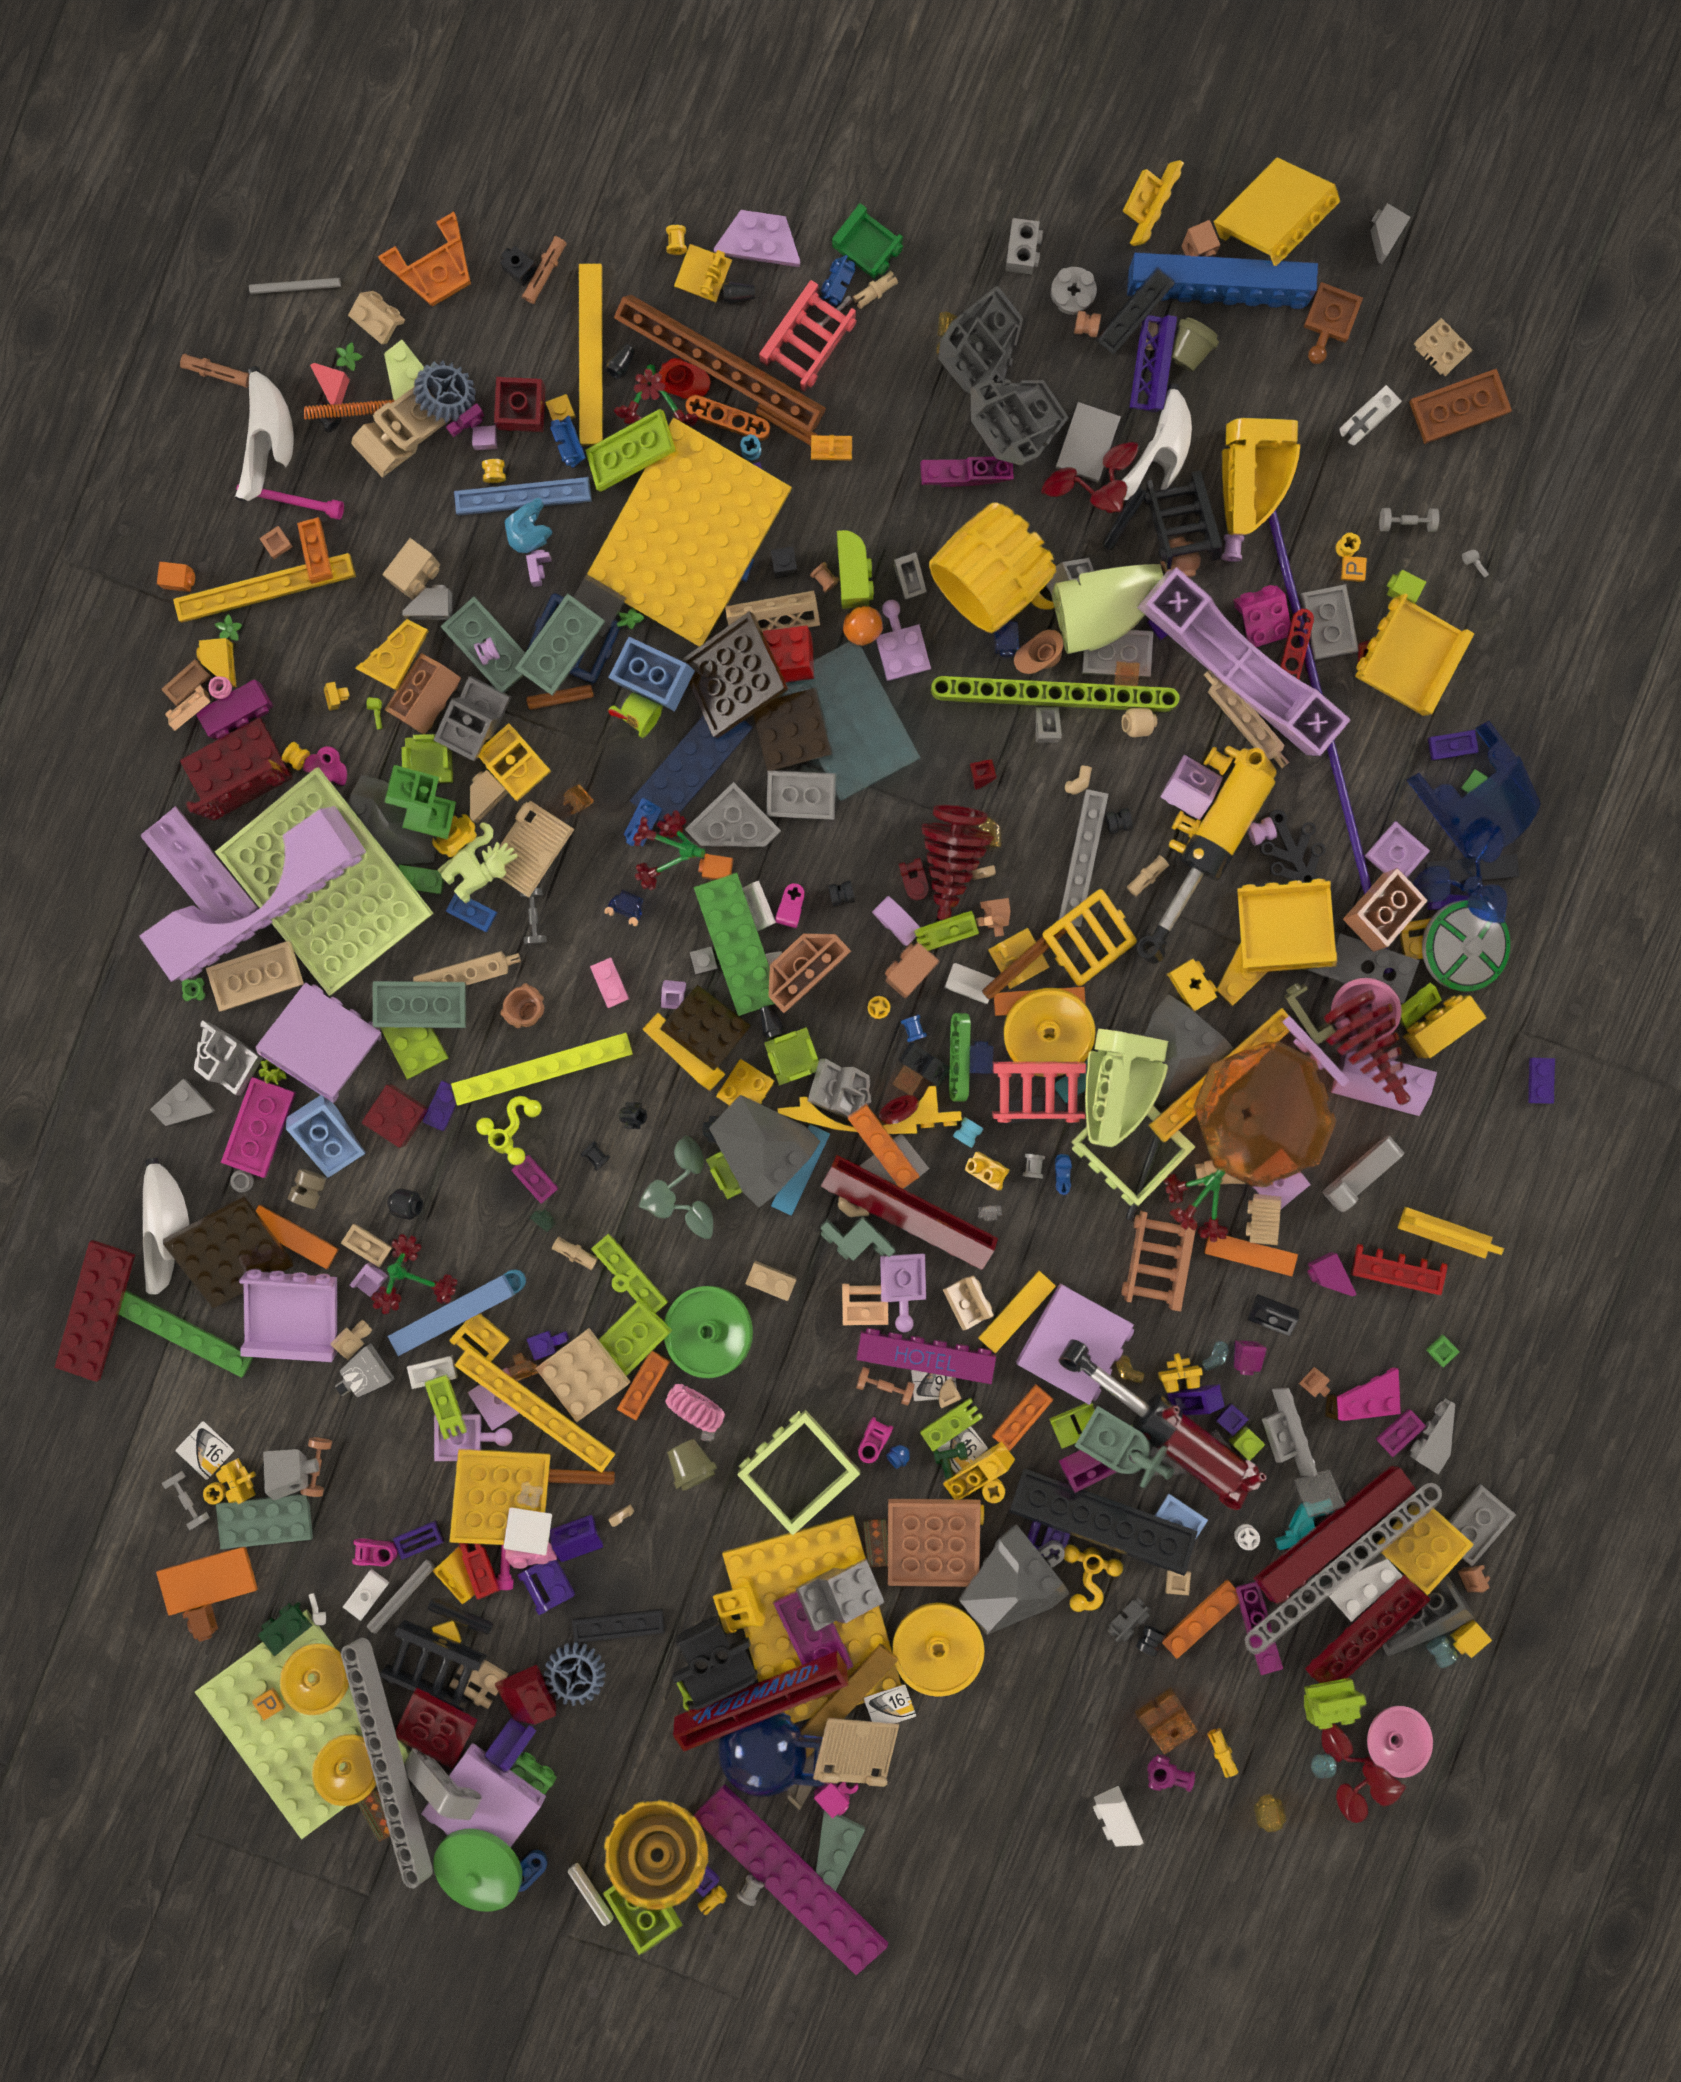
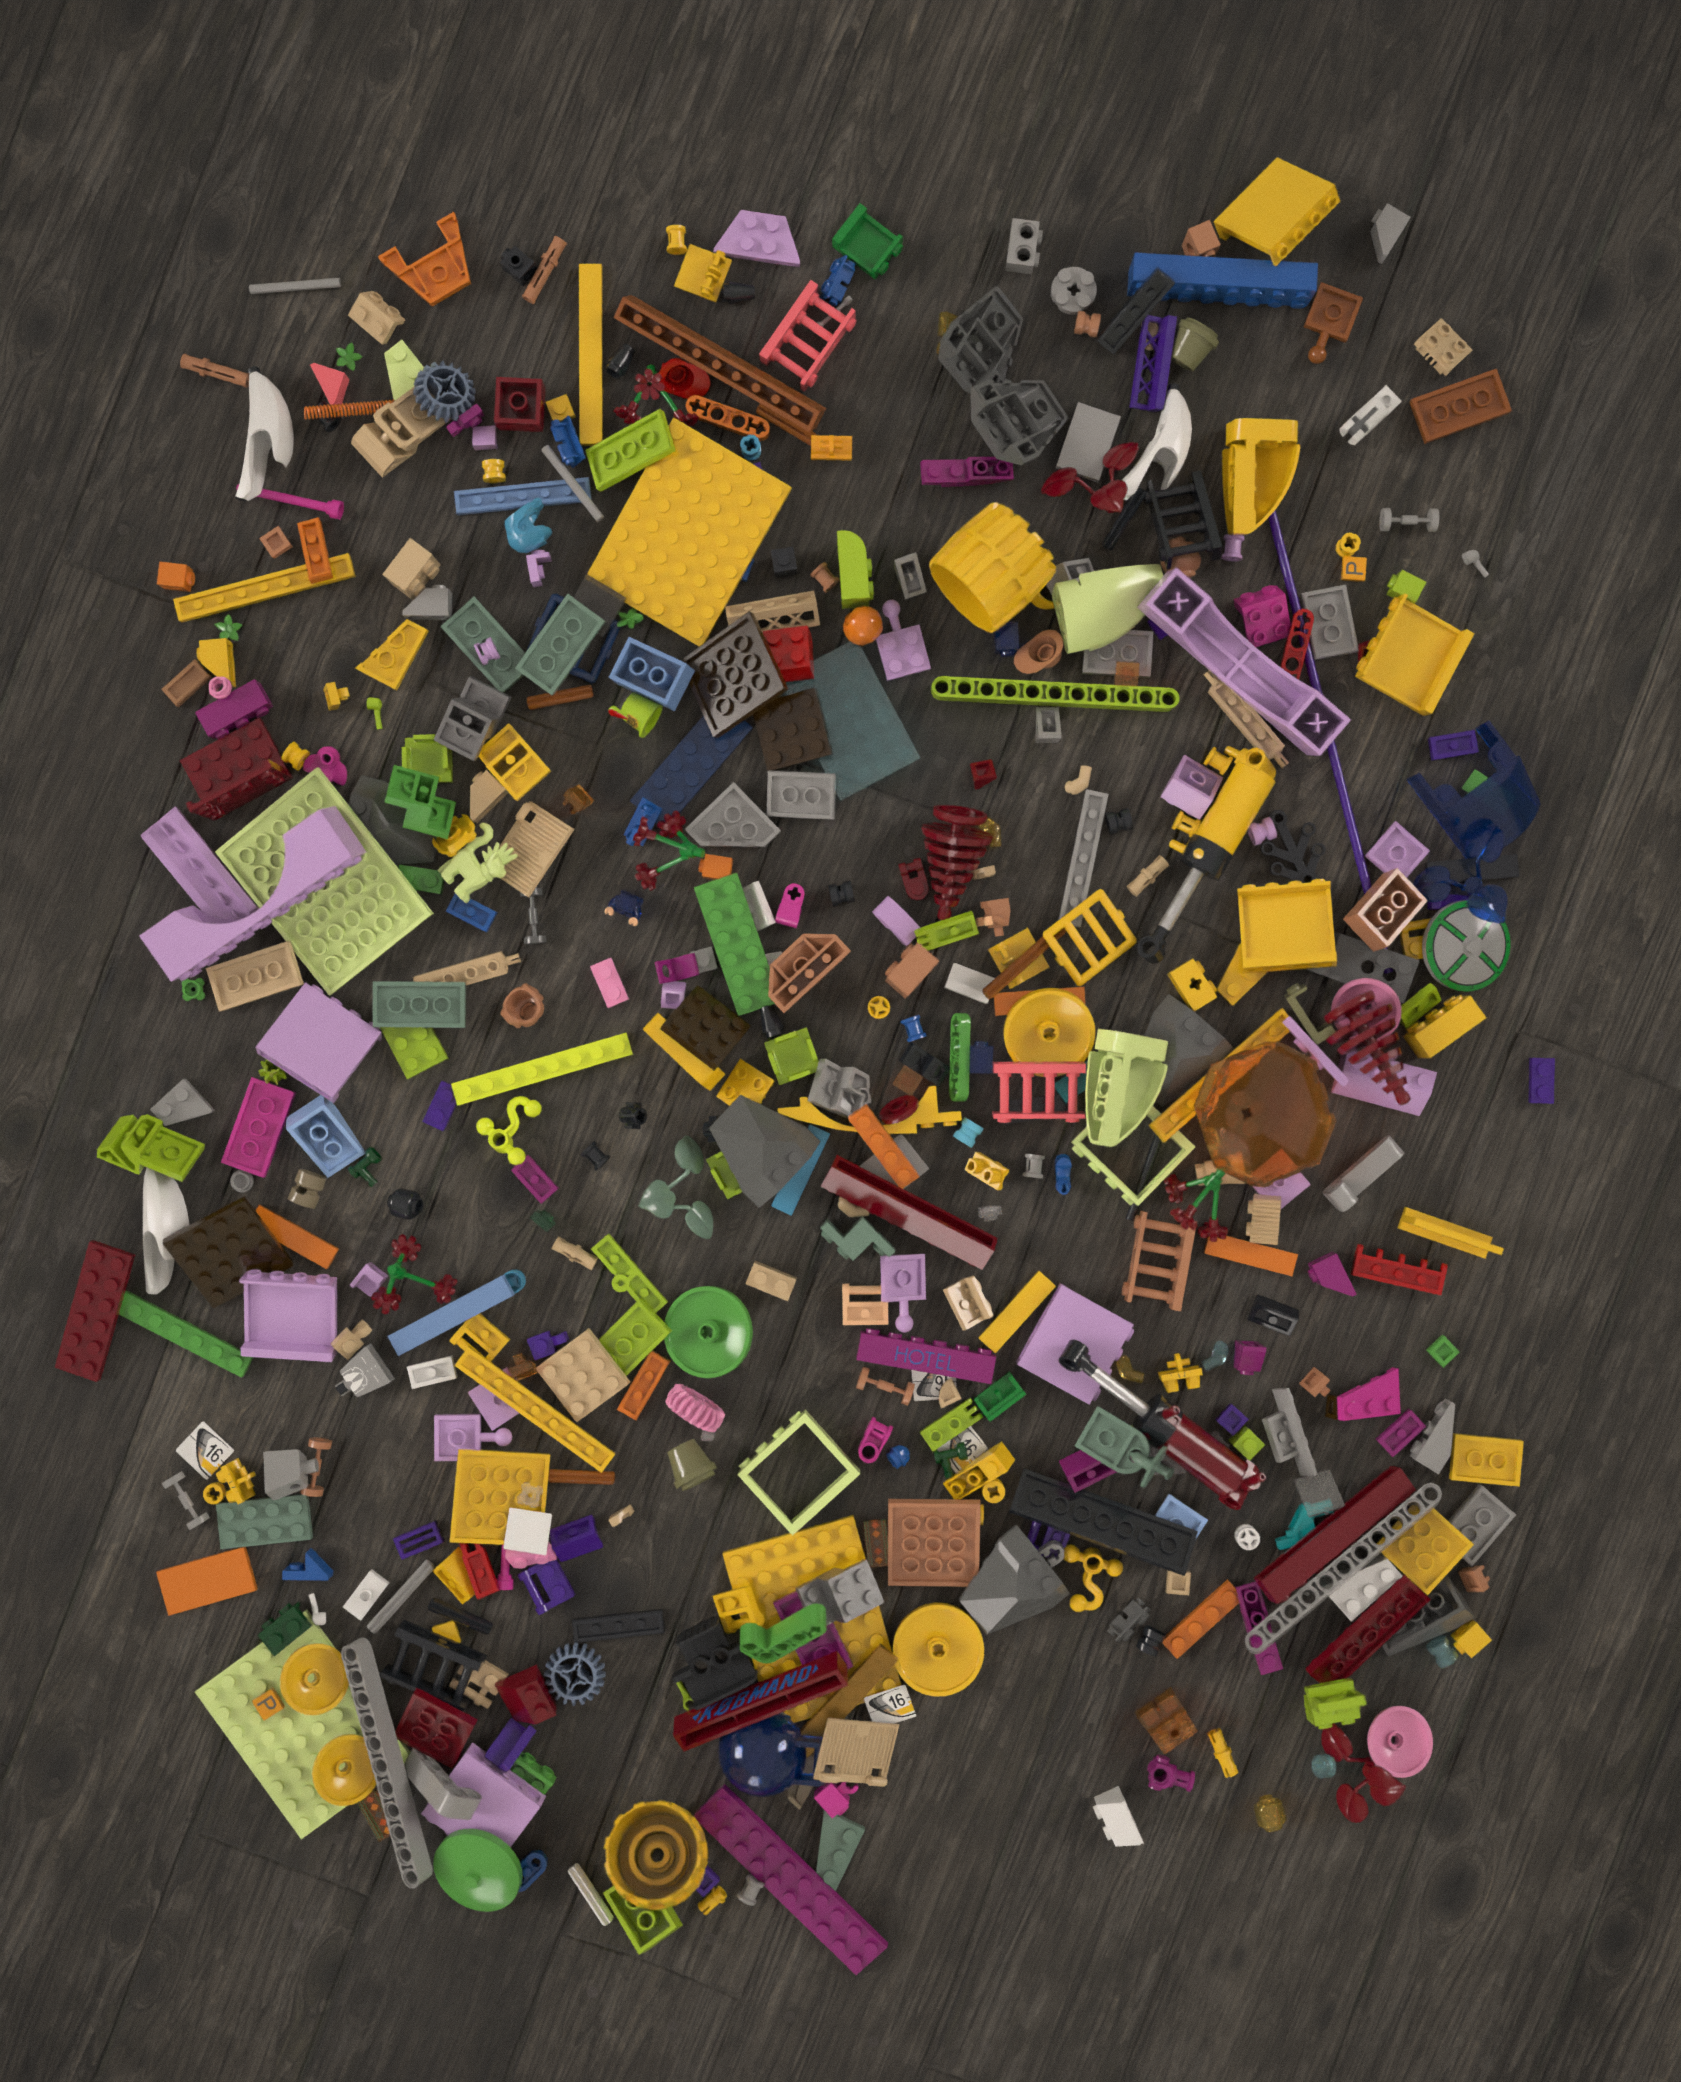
(146, 1143): none -> lime piece
(188, 708): light nougat plate -> none
(201, 1622): dark orange brick -> none
(225, 1059): light grey slope -> none
(314, 1569): none -> blue slope
(359, 1169): none -> dark green piece
(366, 1245): tan plate -> none
(369, 1552): dark pink piece -> none
(395, 1116): dark red brick -> none
(423, 693): nougat slope -> none
(445, 1406): lime hinge -> none
(573, 484): none -> light grey bar
(679, 968): none -> magenta bracket
(783, 1637): none -> bright green beam
(875, 289): tan pin -> none
(999, 1396): none -> green hinge
(1022, 1417): orange tile -> none
(1064, 1426): lime piece -> none
(1139, 722): tan head -> none
(1148, 199): yellow bracket -> none
(1198, 1400): dark purple slope -> none
(1486, 1459): none -> yellow plate

